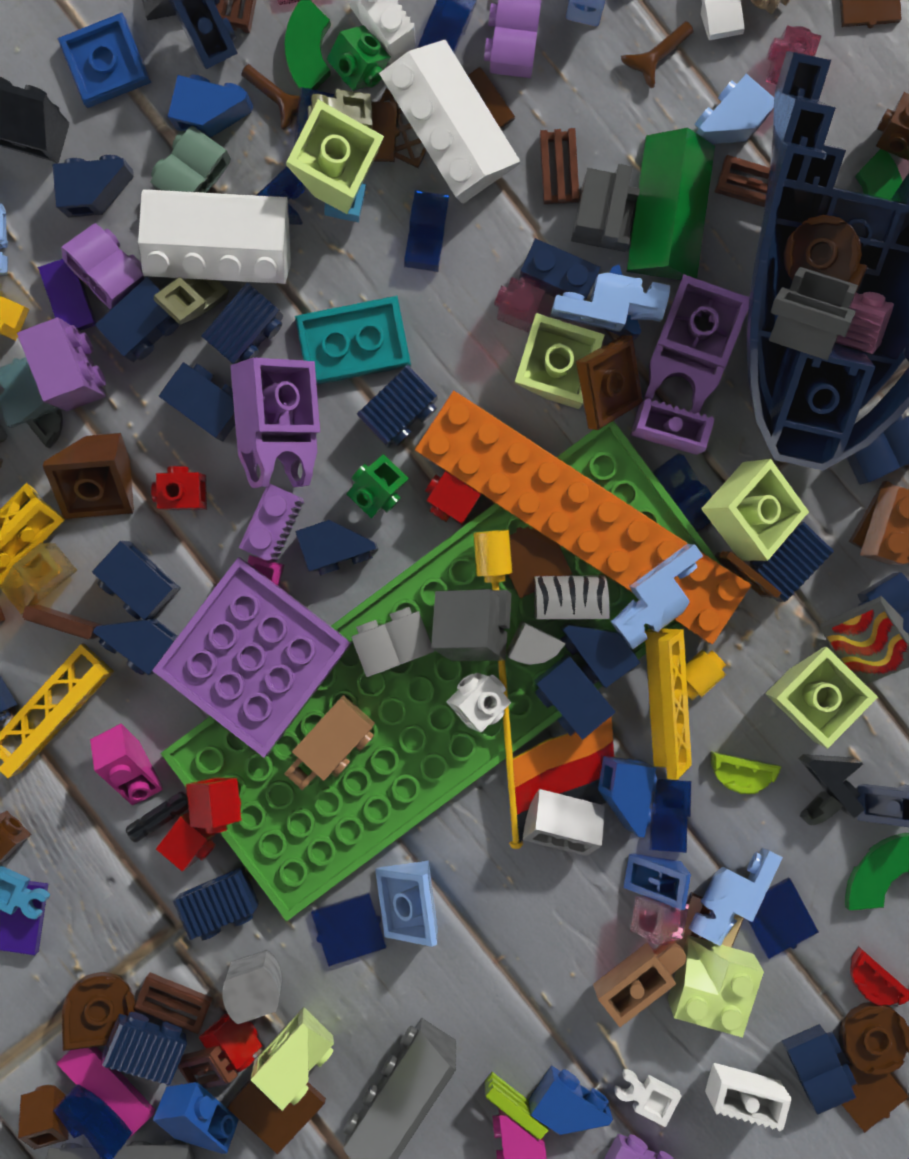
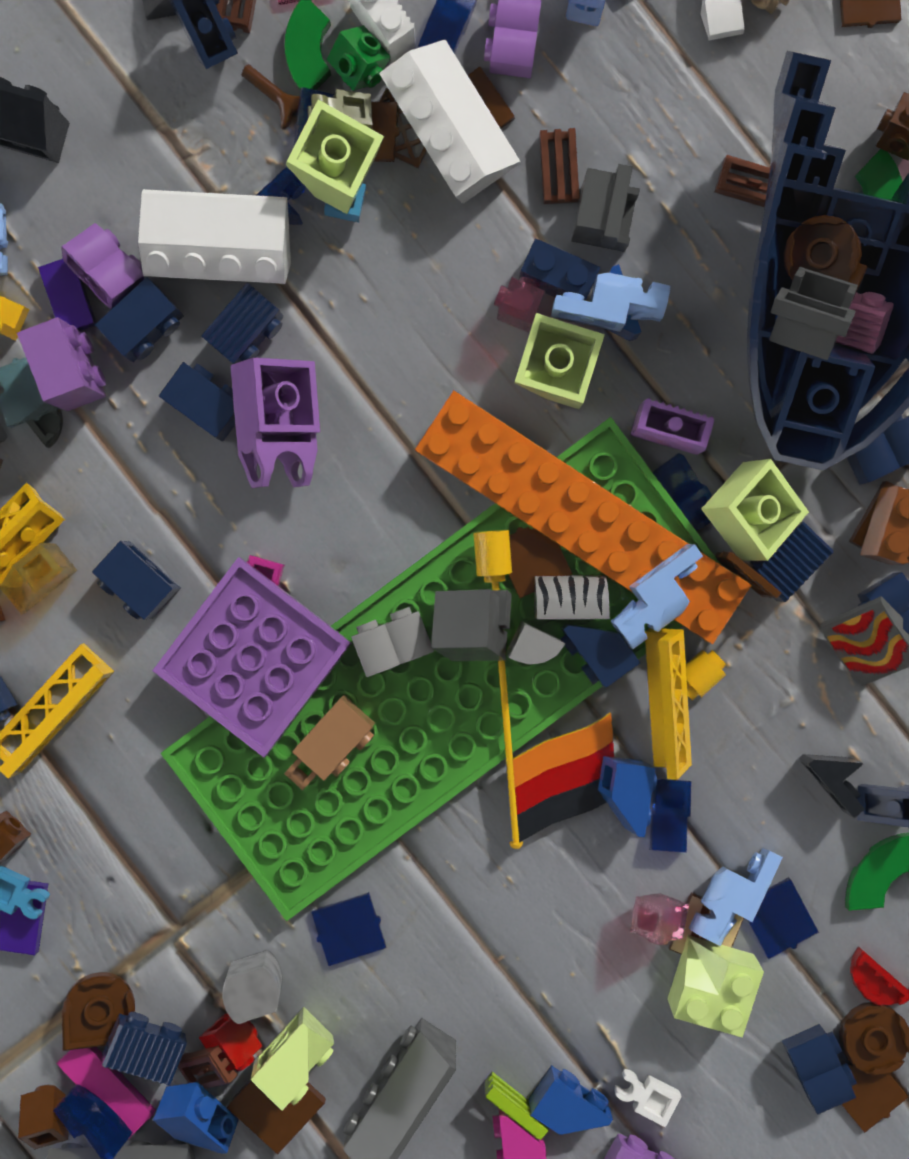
(60, 621): copper tile -> none
(89, 186): dark blue slope -> none
(92, 477): reddish brown slope -> none
(104, 60): blue tile -> none
(124, 764): dark pink slope -> none
(138, 641): dark blue slope -> none
(157, 817): black axle -> none
(179, 489): red brick -> none
(179, 991): copper tile -> none
(186, 844): red brick -> none
(190, 298): olive slope -> none
(192, 165): sand green brick -> none
(207, 105): blue slope -> none
(214, 803): red brick -> none
(216, 904): dark blue brick -> none
(271, 523): medium lavender brick -> none
(330, 543): dark blue slope -> none
(354, 340): teal tile -> none
(371, 489): green brick -> none
(398, 407): dark blue brick -> none
(407, 903): light blue slope -> none
(426, 231): clear blue slope -> none
(451, 497): red brick -> none
(479, 701): white brick -> none
(564, 823): brick -> none
(574, 697): dark blue brick -> none
(609, 382): reddish brown tile -> none
(639, 980): medium nougat brick -> none
(648, 61): reddish brown piece -> none
(658, 879): blue slope -> none
(671, 205): green slope -> none
(693, 353): medium lavender brick -> none
(738, 115): light blue slope -> none
(743, 774): lime tile -> none
(748, 1096): white brick -> none
(793, 39): clear pink brick -> none
(820, 809): pearl dark grey tile -> none
(821, 696): yellowish green slope -> none

